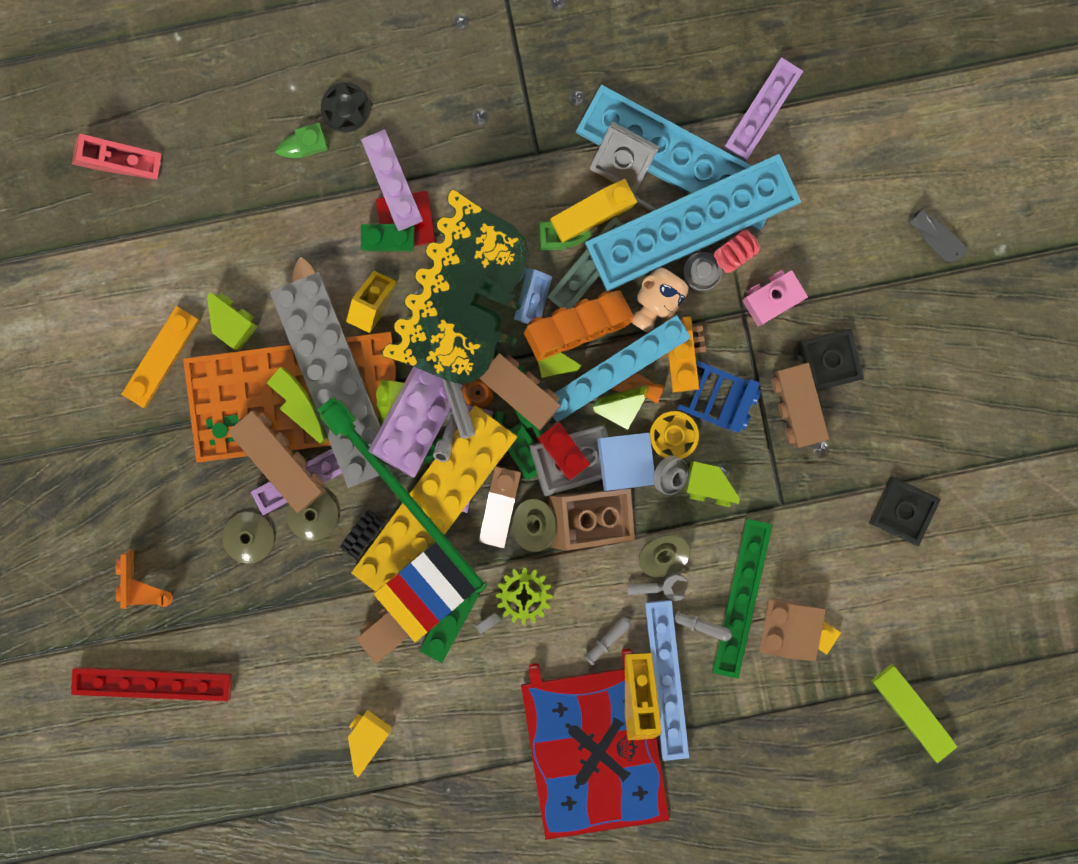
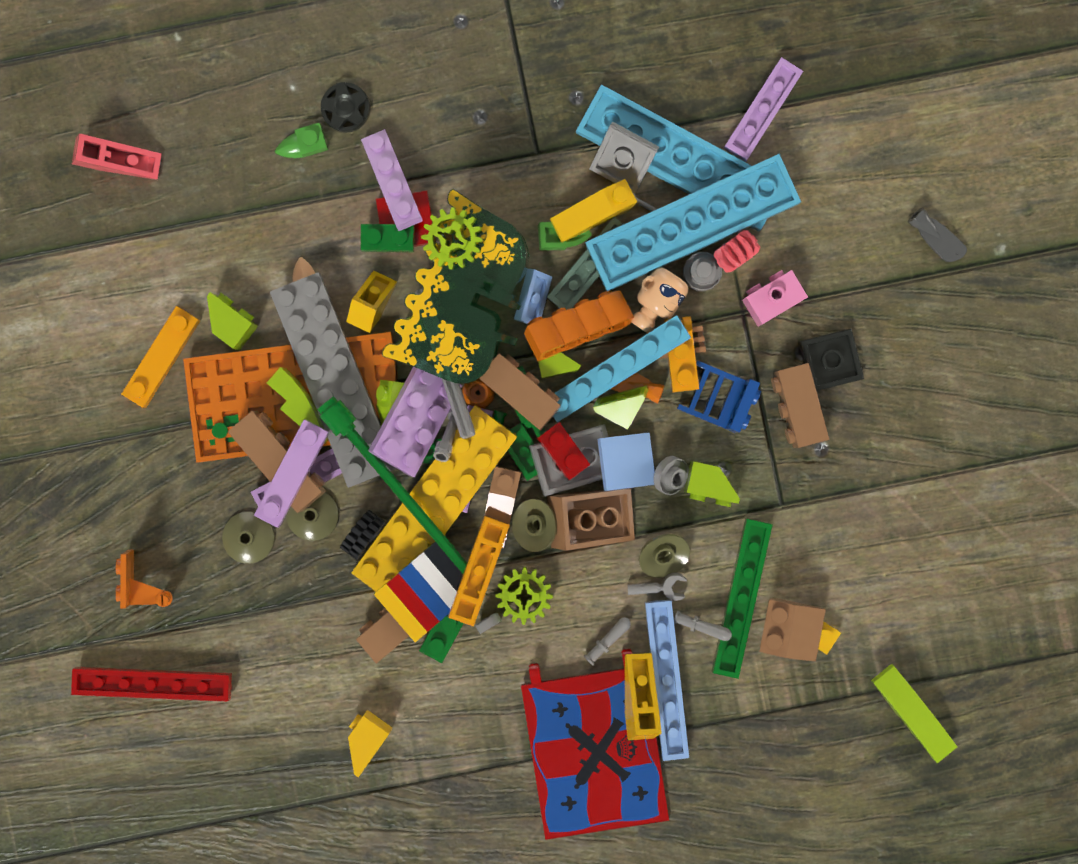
(291, 473): none -> lavender plate
(447, 251): none -> lime gear
(478, 571): none -> light orange plate
(674, 434): yellow wheel -> none
(904, 511): pearl dark grey tile -> none

